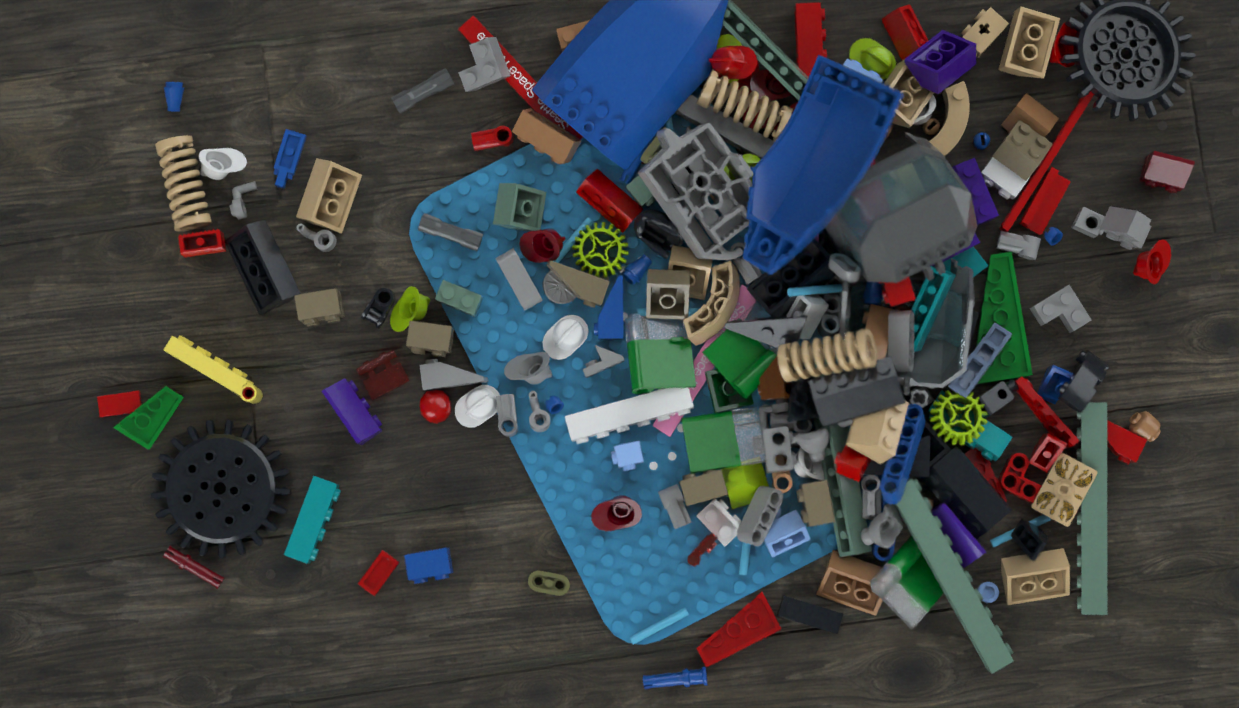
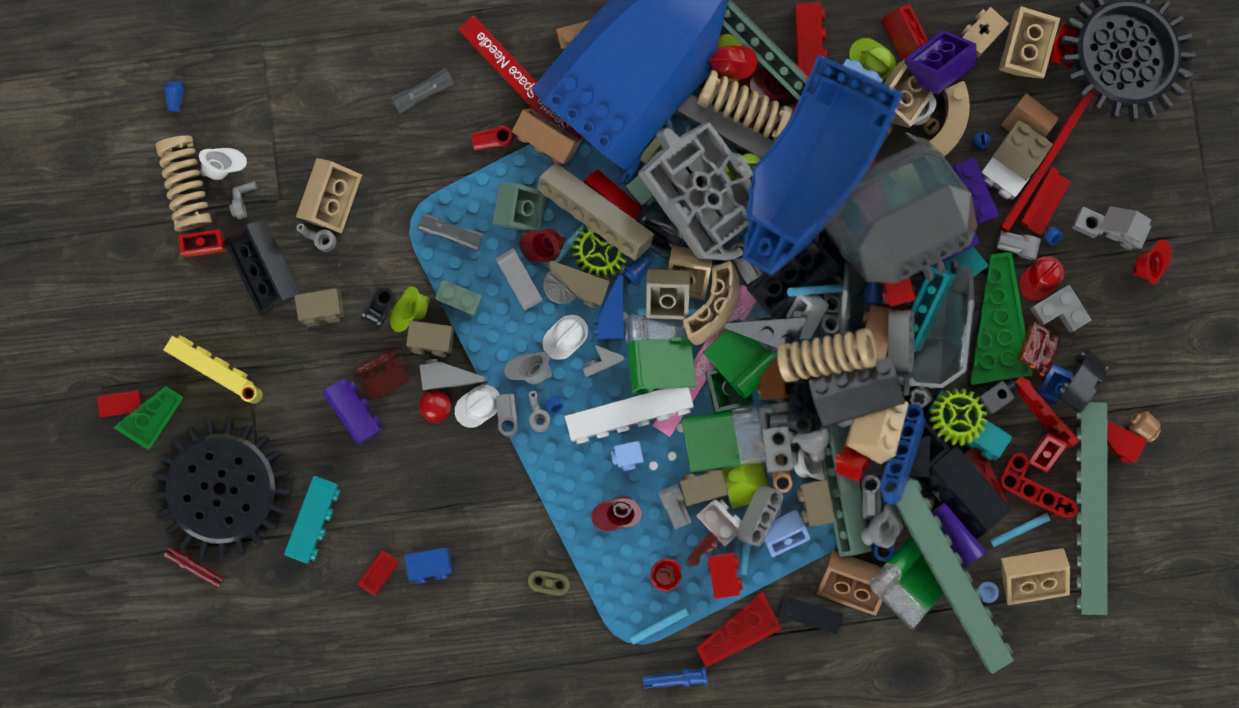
(288, 157): blue hinge -> none
(489, 65): light grey brick -> none
(595, 211): none -> dark tan brick
(665, 574): none -> red hair
(724, 576): none -> red brick
(844, 267): light grey beam -> none
(981, 360): sand blue slope -> none
(1029, 538): black slope -> none
(1034, 345): none -> clear red plate
(1041, 278): none -> red piece
(1064, 489): tan shield -> none
(1166, 171): slope -> none

